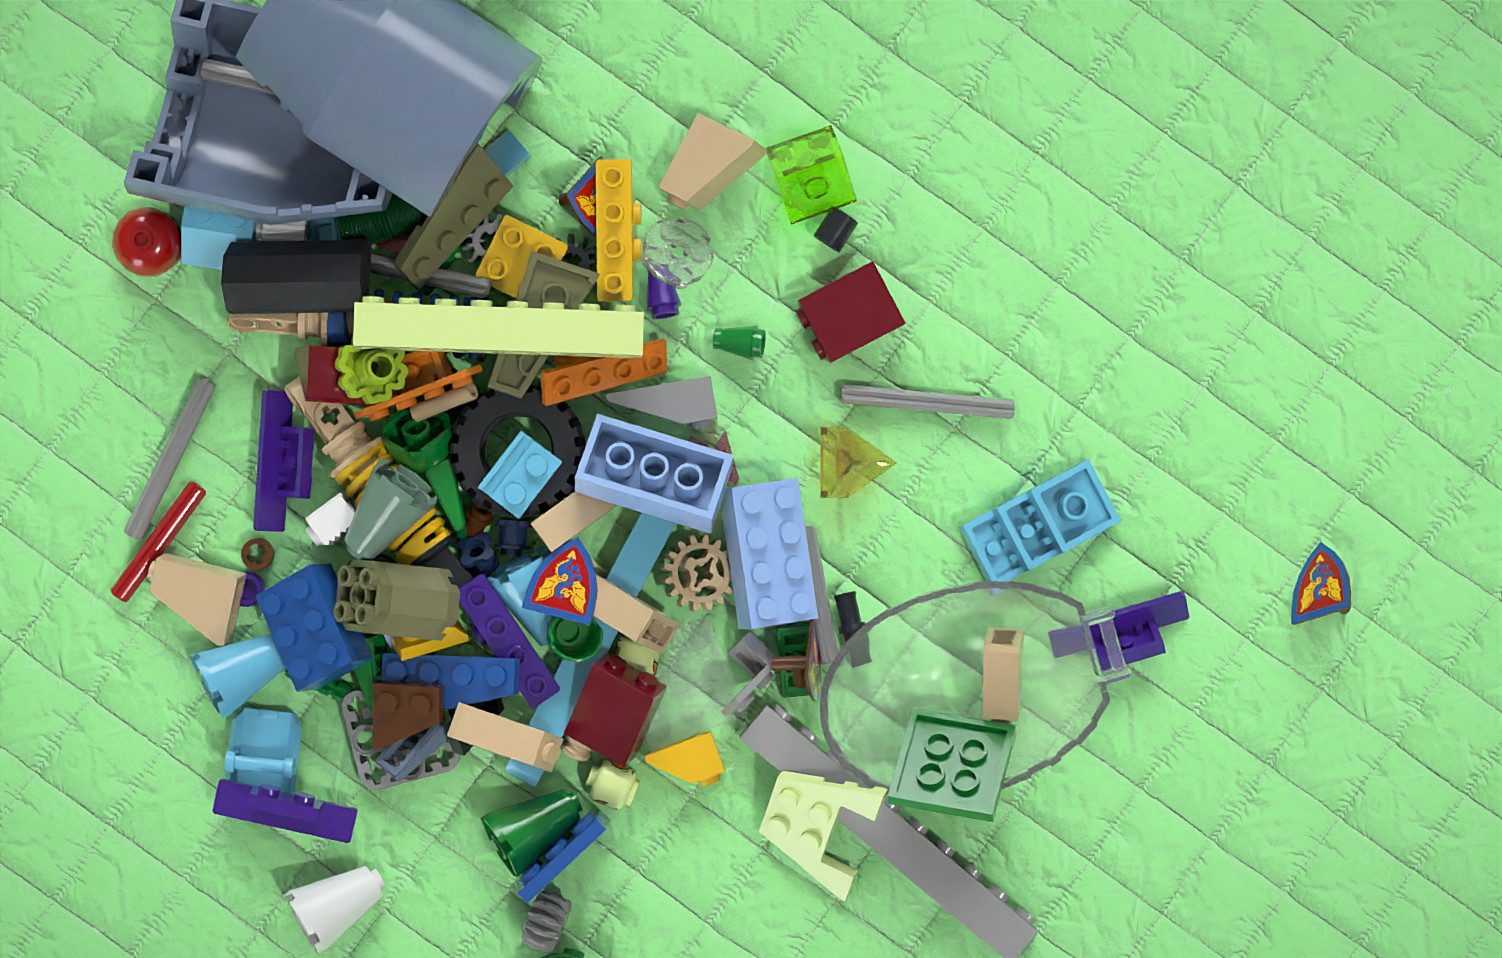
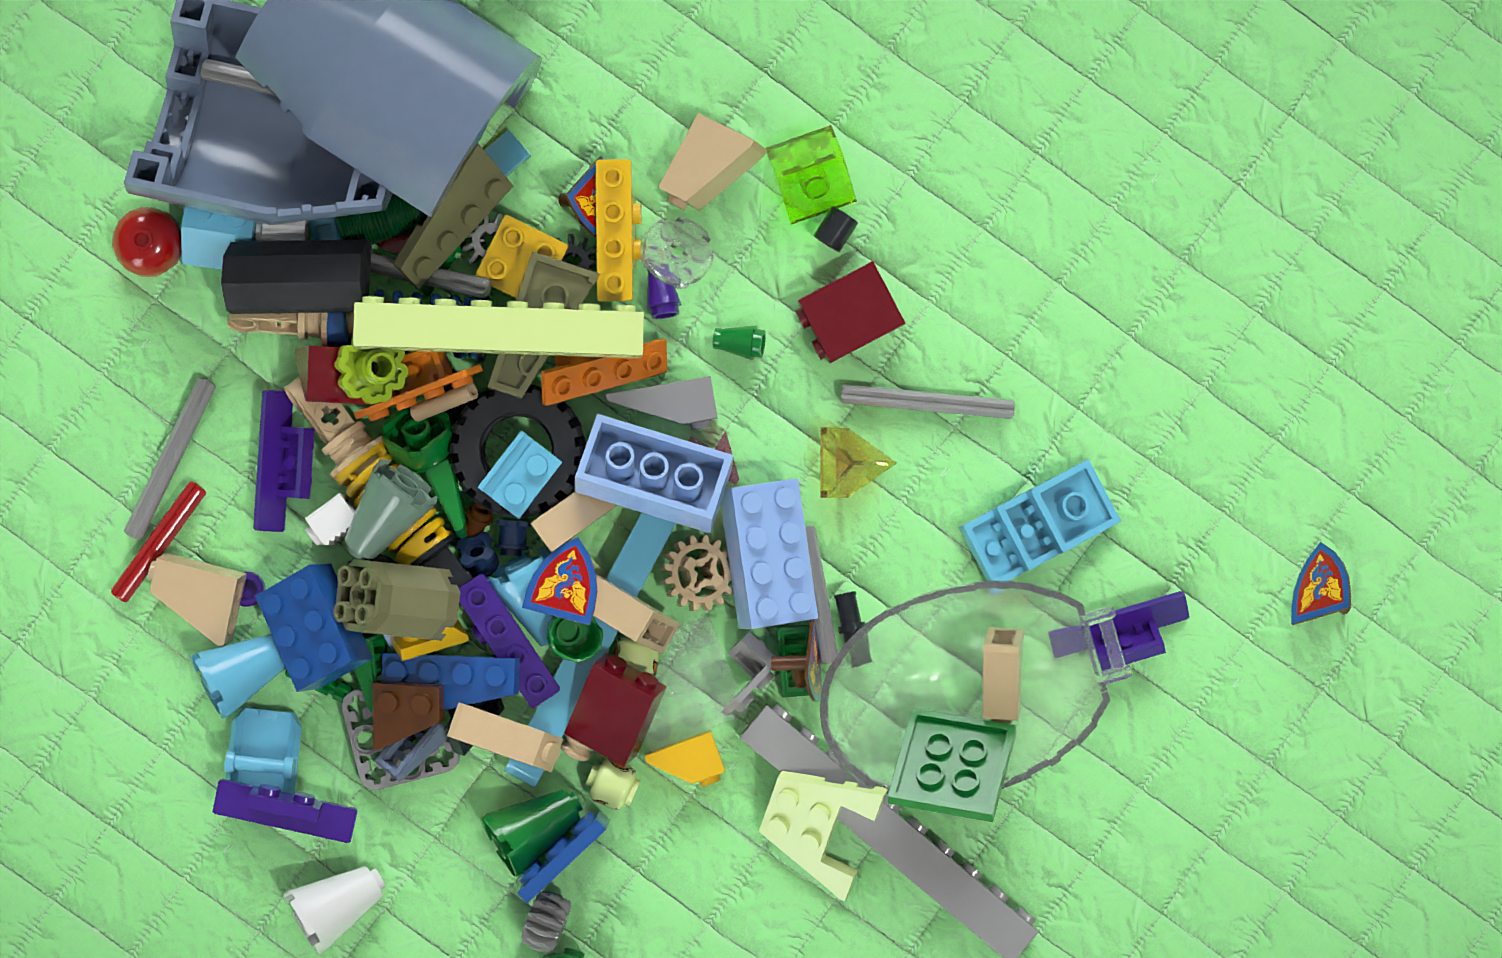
(247, 550): reddish brown bush -> none

